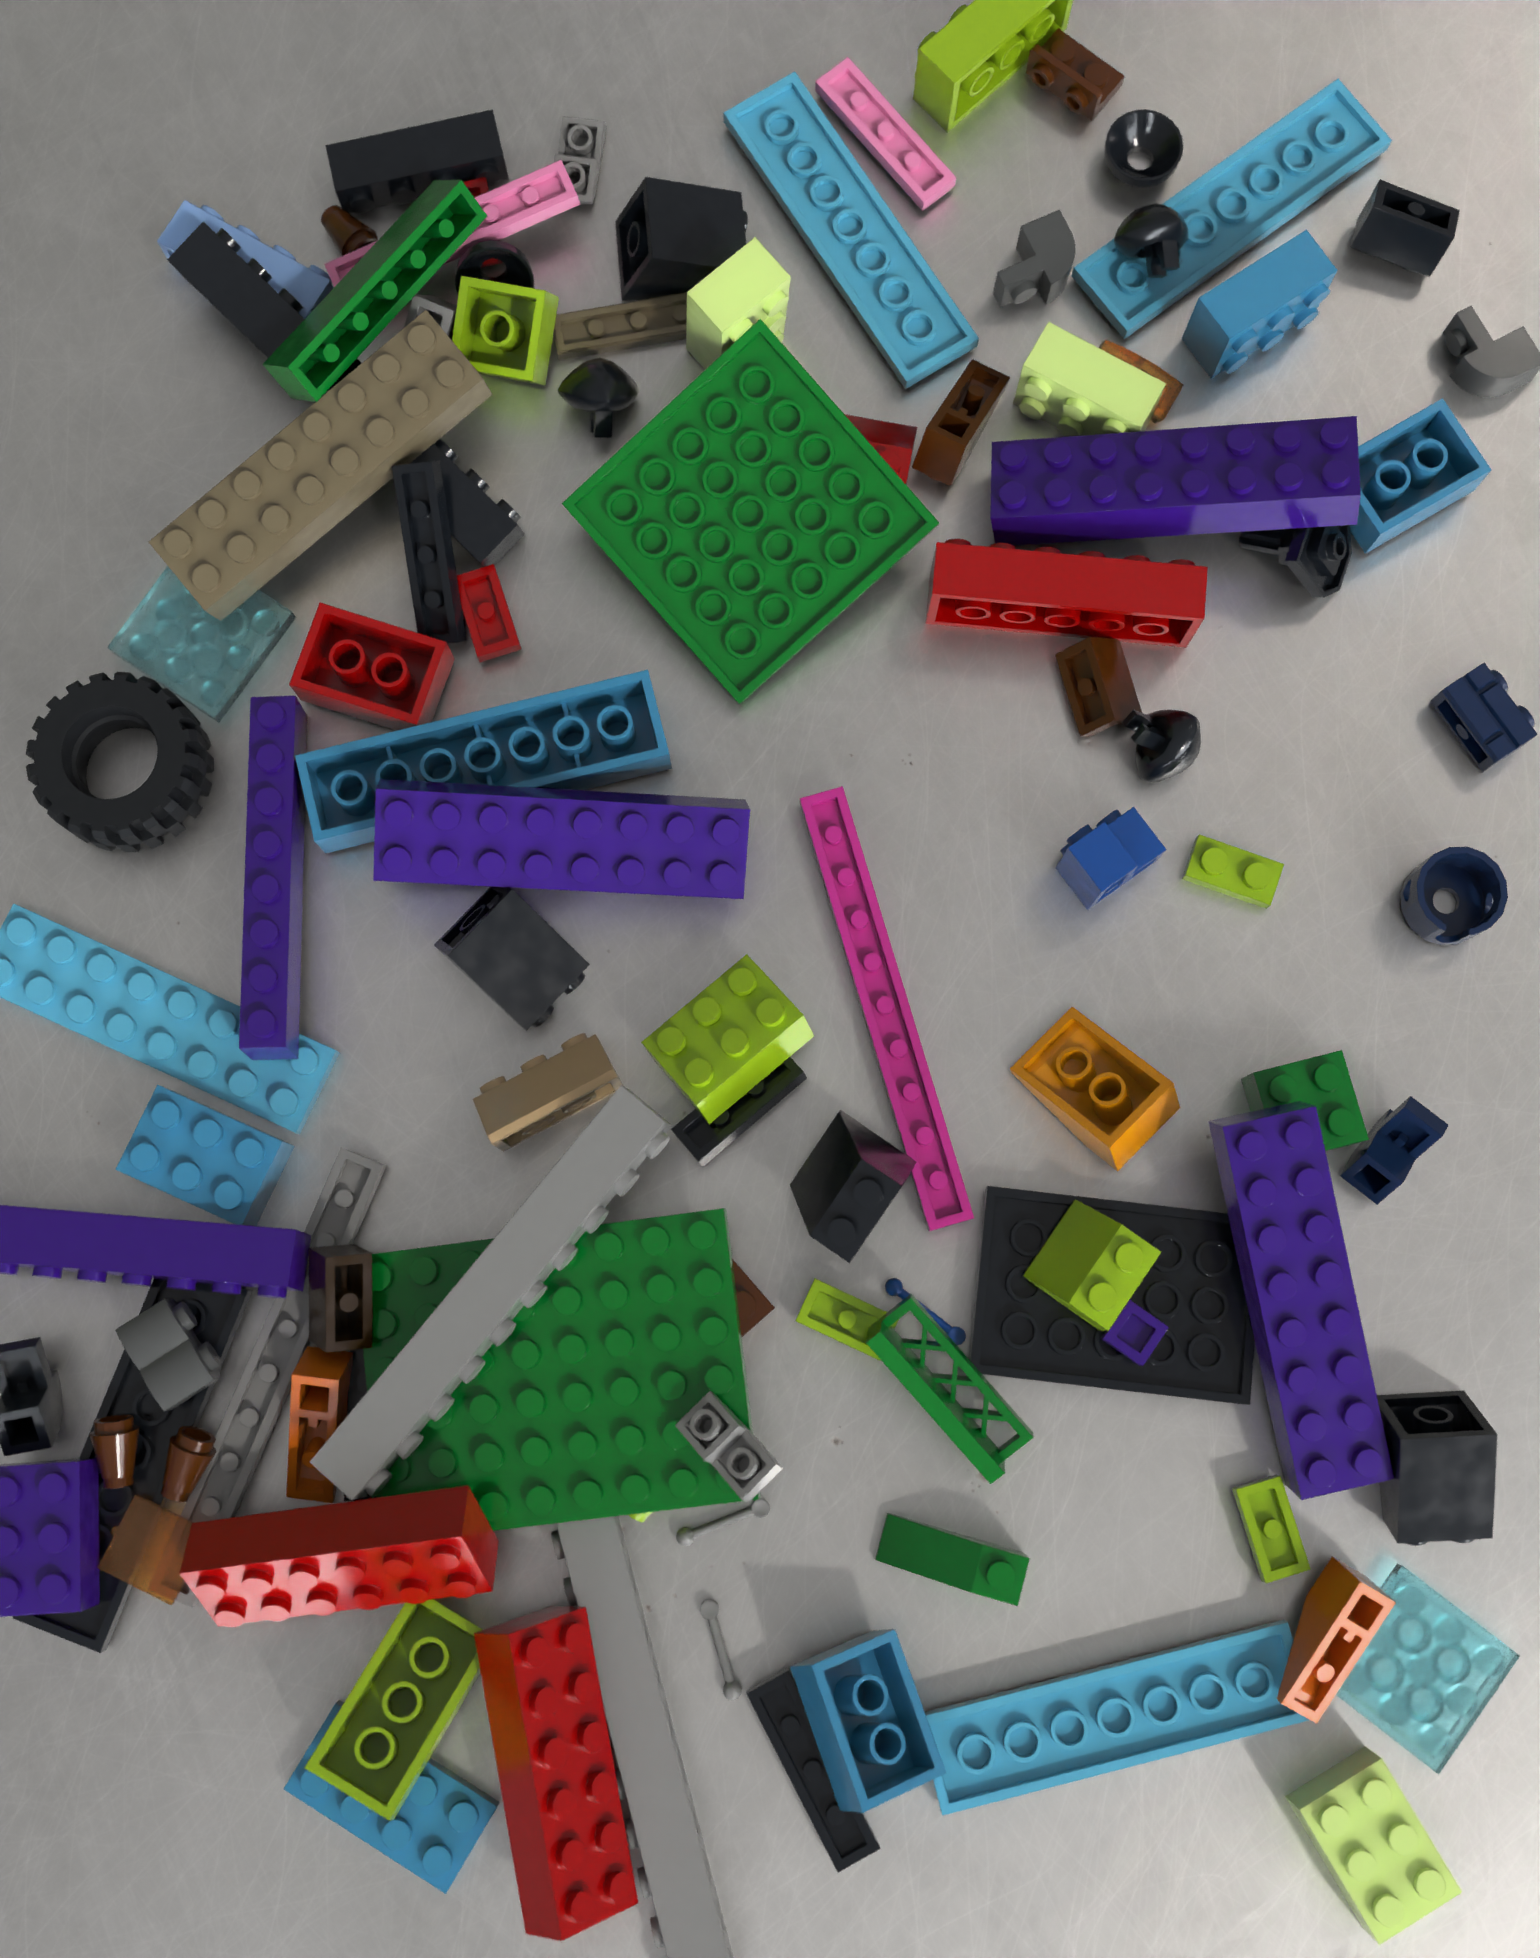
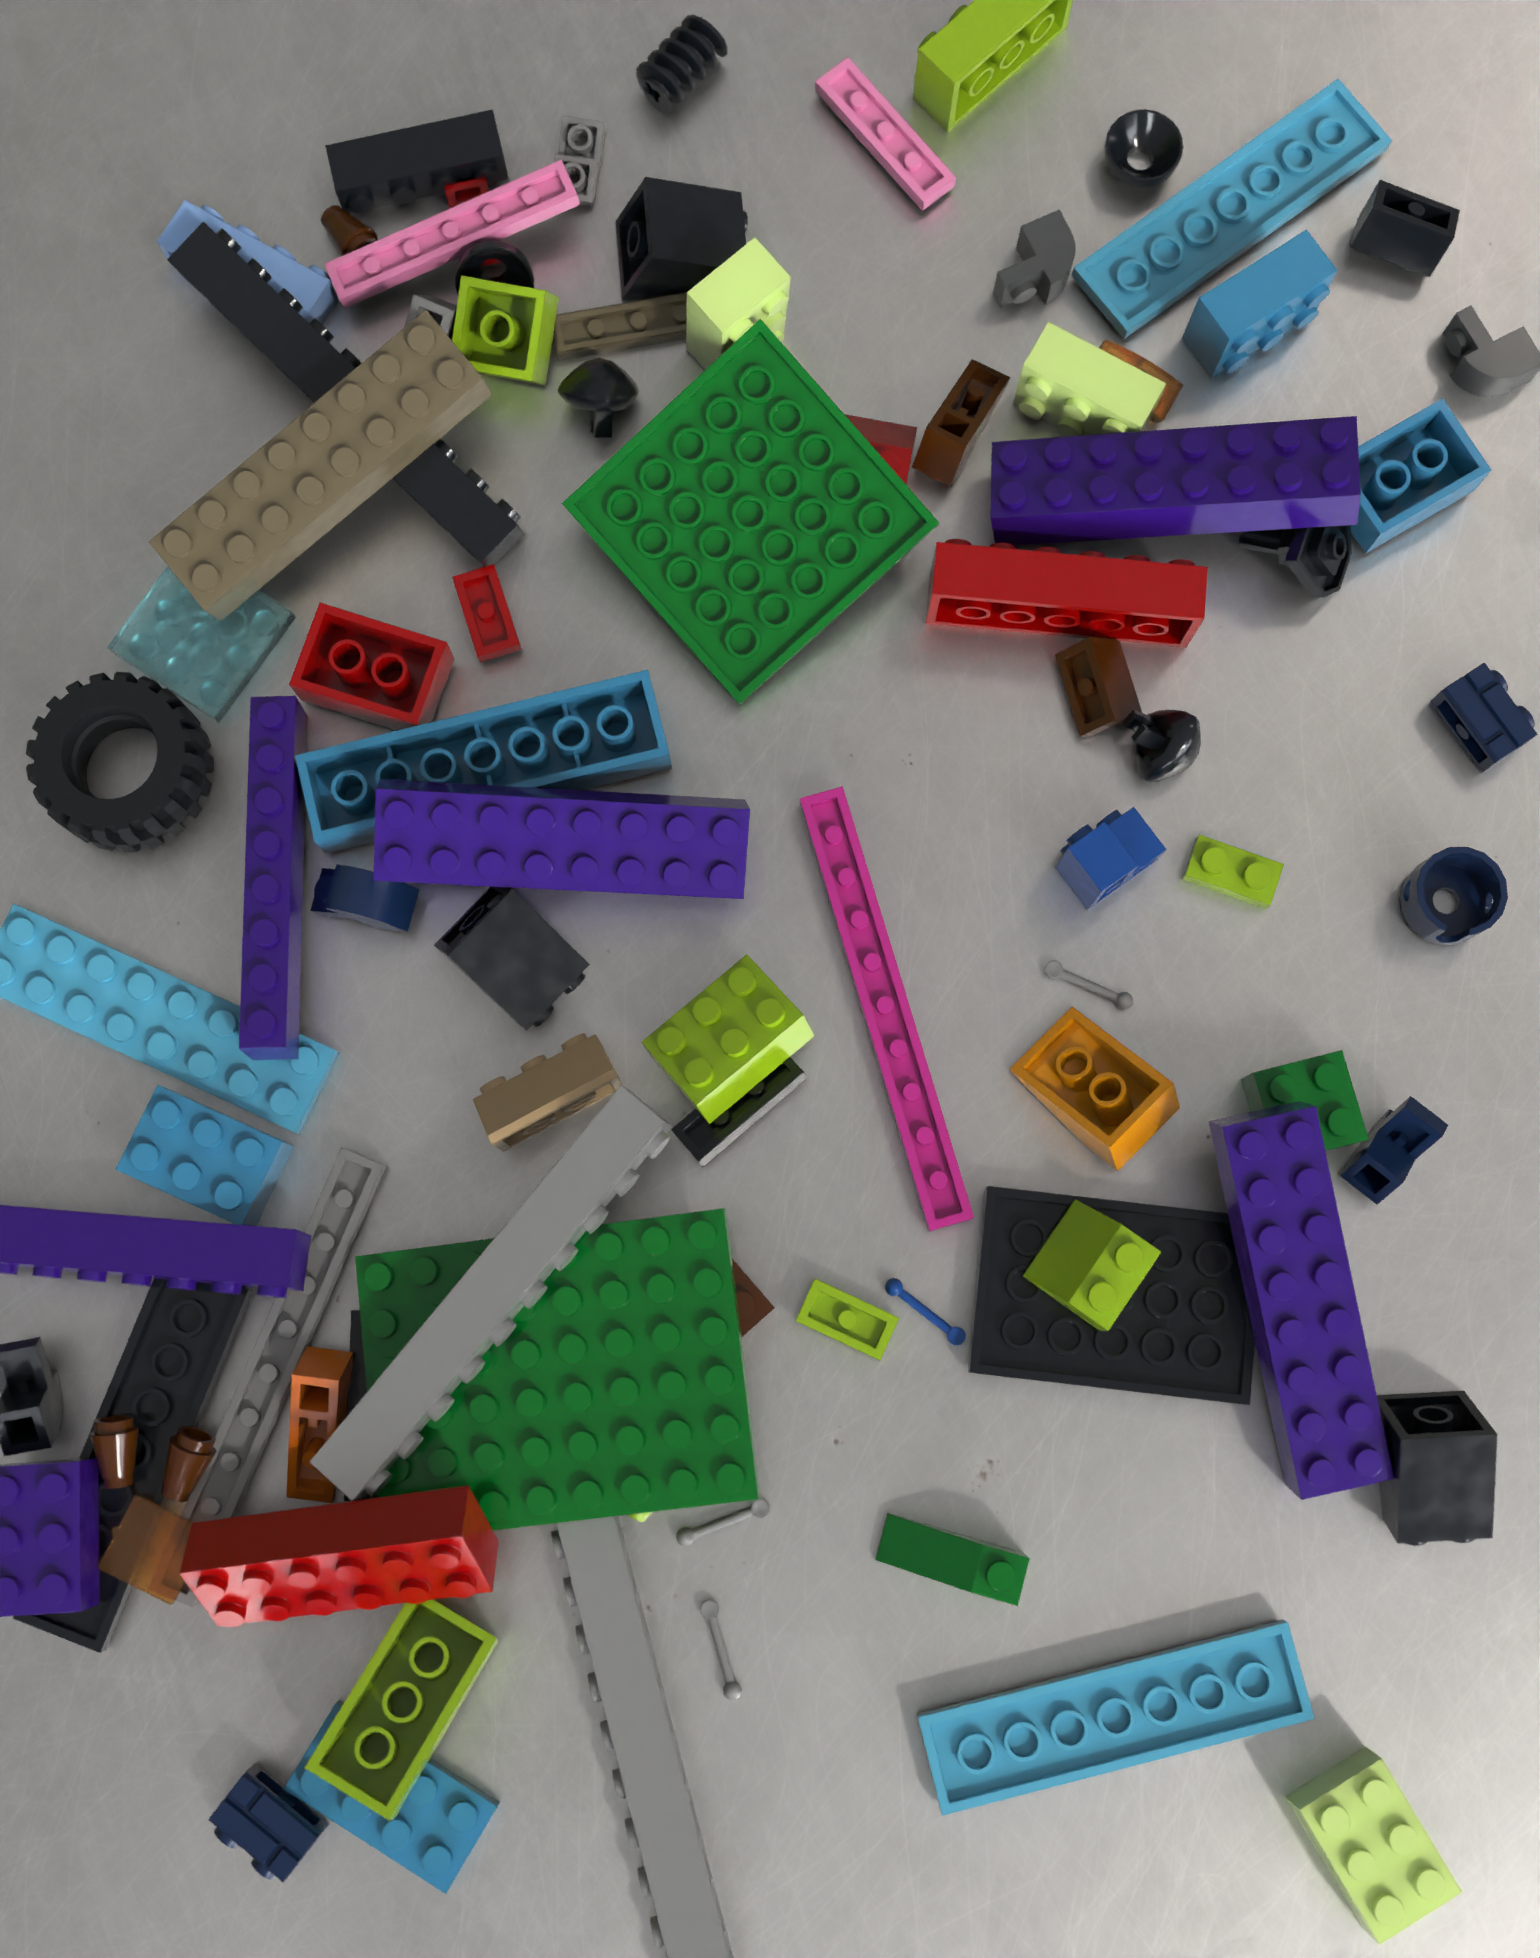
(169, 1353): dark grey brick -> none
(267, 1824): none -> dark blue brick
(340, 1297): dark brown brick -> none
(354, 895): none -> dark blue brick
(375, 290): green brick -> none
(429, 550): black plate -> none
(556, 1771): red brick -> none
(678, 60): none -> black piece
(729, 1446): light grey slope -> none
(781, 1712): black plate -> none
(848, 1184): black slope -> none
(850, 230): medium azure plate -> none
(868, 1720): dark azure brick -> none
(936, 1399): green fence -> none
(1055, 970): none -> light grey hinge
(1073, 74): reddish brown bracket -> none
(1135, 1333): dark purple plate -> none
(1153, 234): black piece -> none
(1271, 1528): lime plate -> none
(1331, 1635): orange slope -> none
(1426, 1671): clear light blue plate -> none

